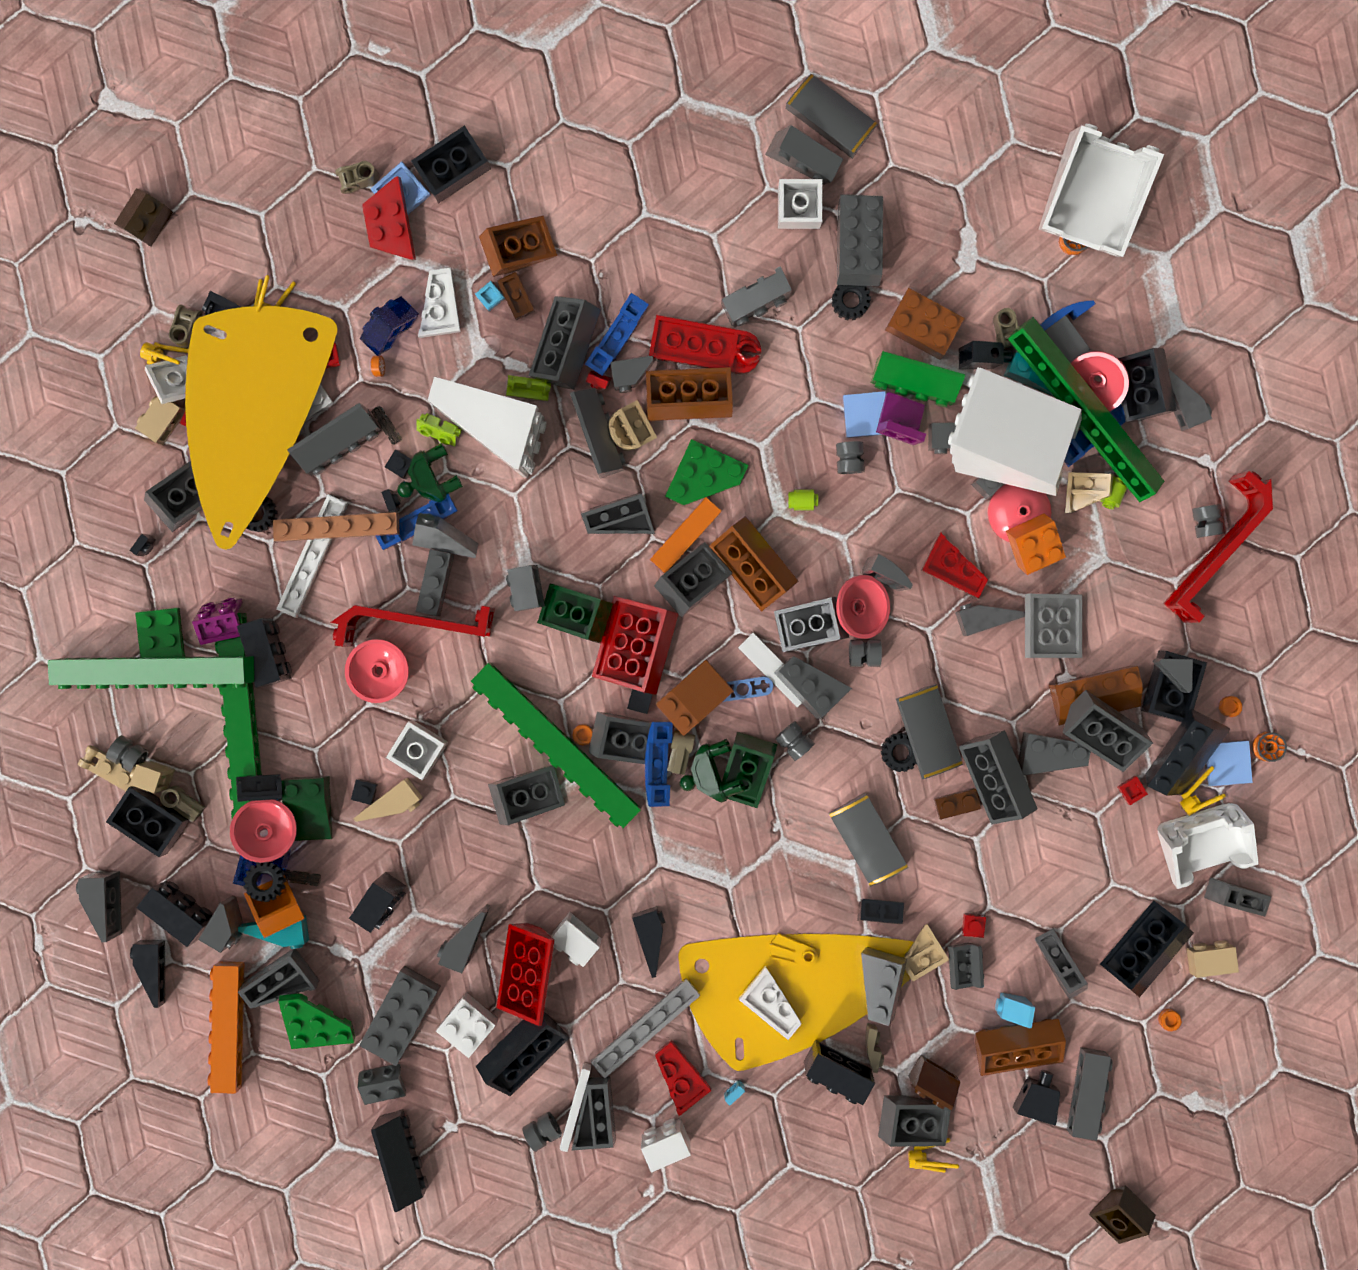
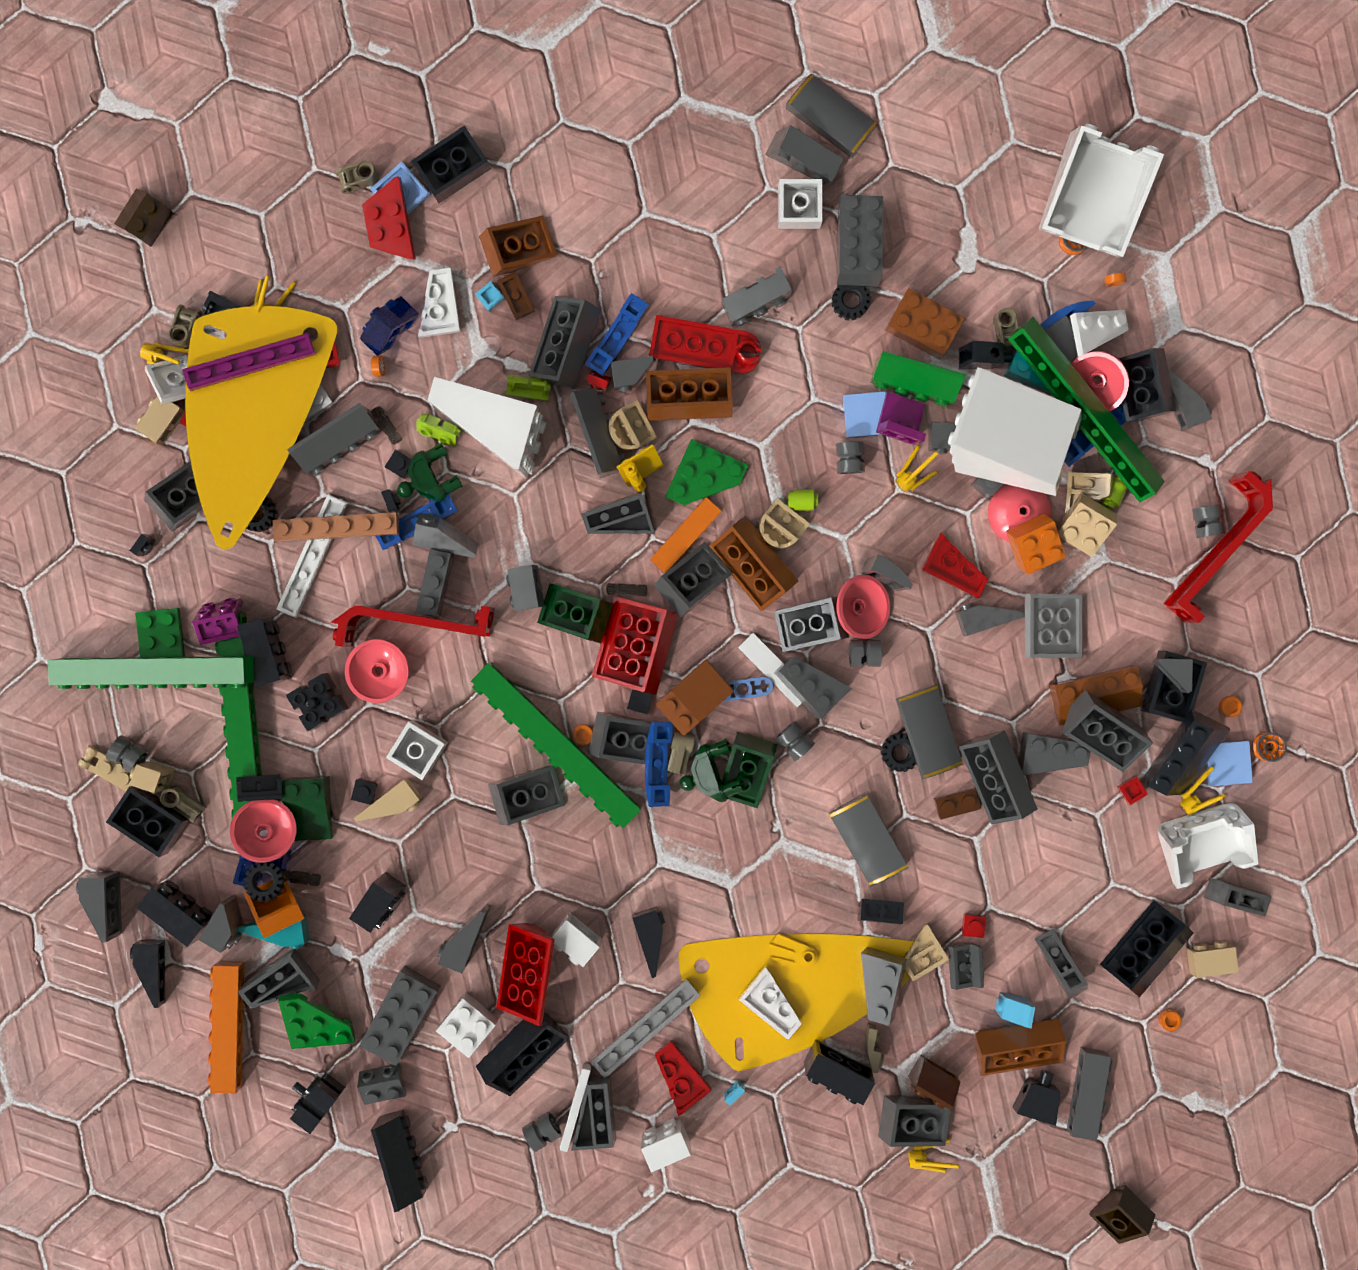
(248, 362): none -> magenta tile
(315, 1101): none -> black brick
(317, 702): none -> black brick
(626, 589): none -> clear smoke axle
(639, 467): none -> yellow hinge
(781, 525): none -> tan slope
(907, 480): none -> yellow plant
(1087, 524): none -> tan brick
(1097, 328): none -> white wing
(1115, 279): none -> orange tile

